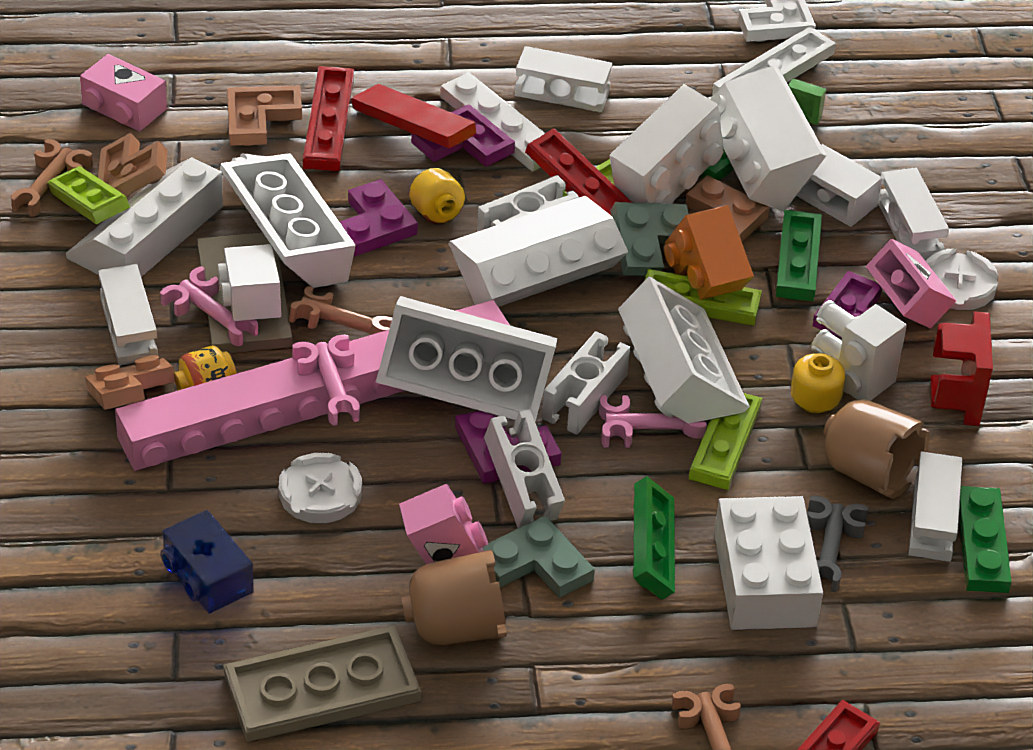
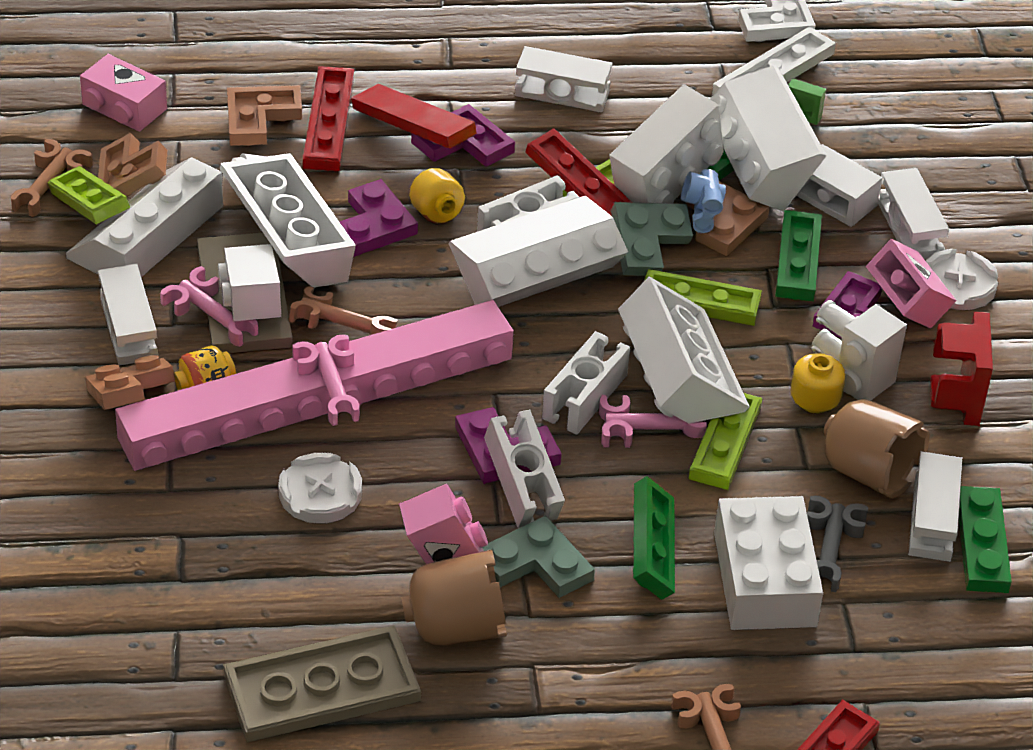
(207, 561): clear blue brick -> none
(465, 359): white slope -> none
(471, 91): white plate -> none
(706, 195): none -> light blue plate
(709, 252): orange brick -> none

